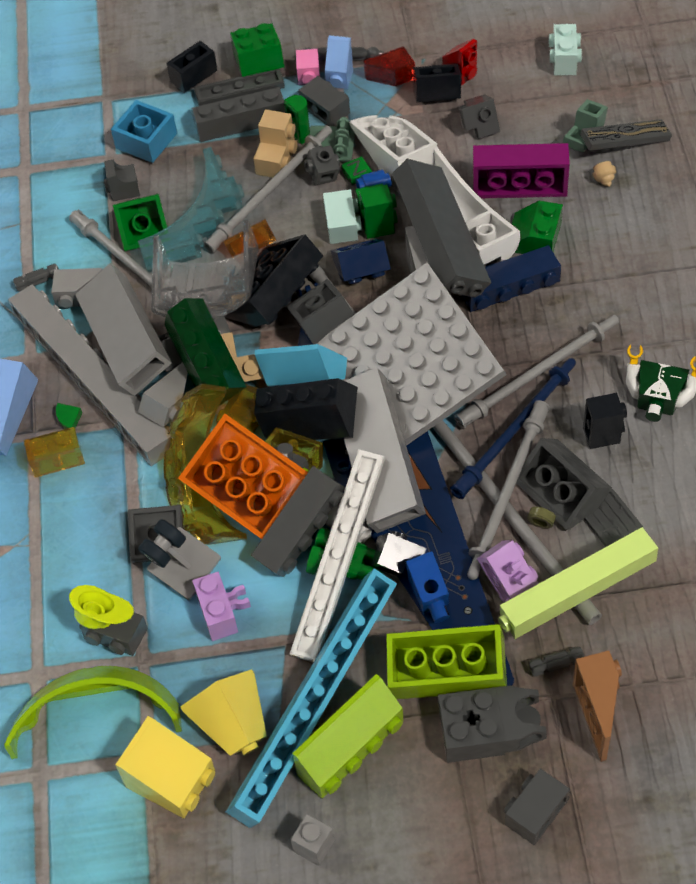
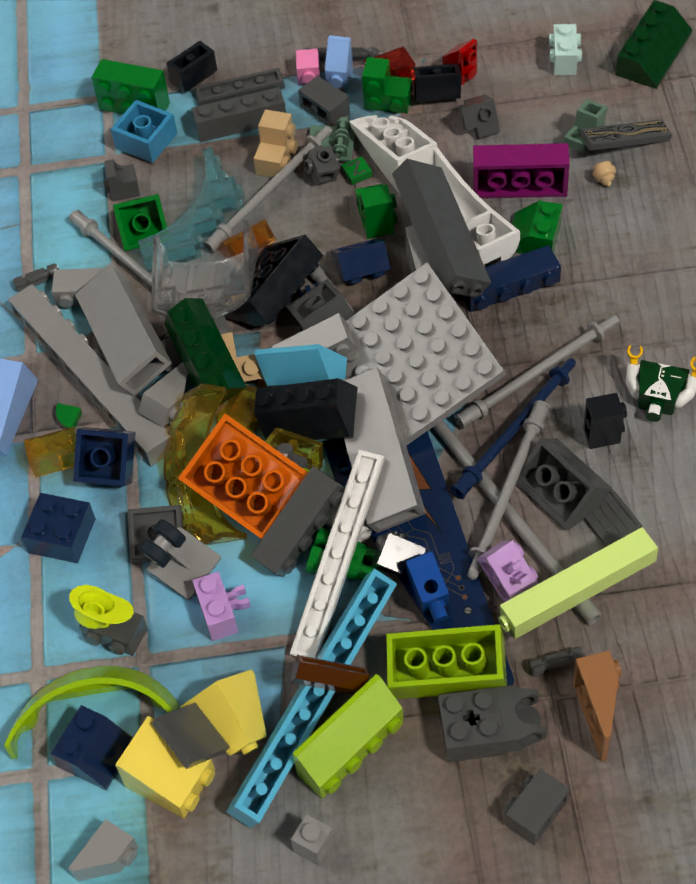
(58, 527): none -> dark blue brick
(91, 747): none -> dark blue slope
(104, 456): none -> dark blue brick
(104, 853): none -> light grey slope
(122, 83): none -> green brick
(190, 735): none -> dark grey tile
(257, 49): green brick -> none
(298, 108): green brick -> none
(328, 675): none -> reddish brown piece
(331, 333): none -> light grey slope
(341, 217): light aqua brick -> none
(374, 178): blue brick -> none
(385, 91): none -> green brick
(541, 517): olive tile -> none
(653, 45): none -> dark green slope

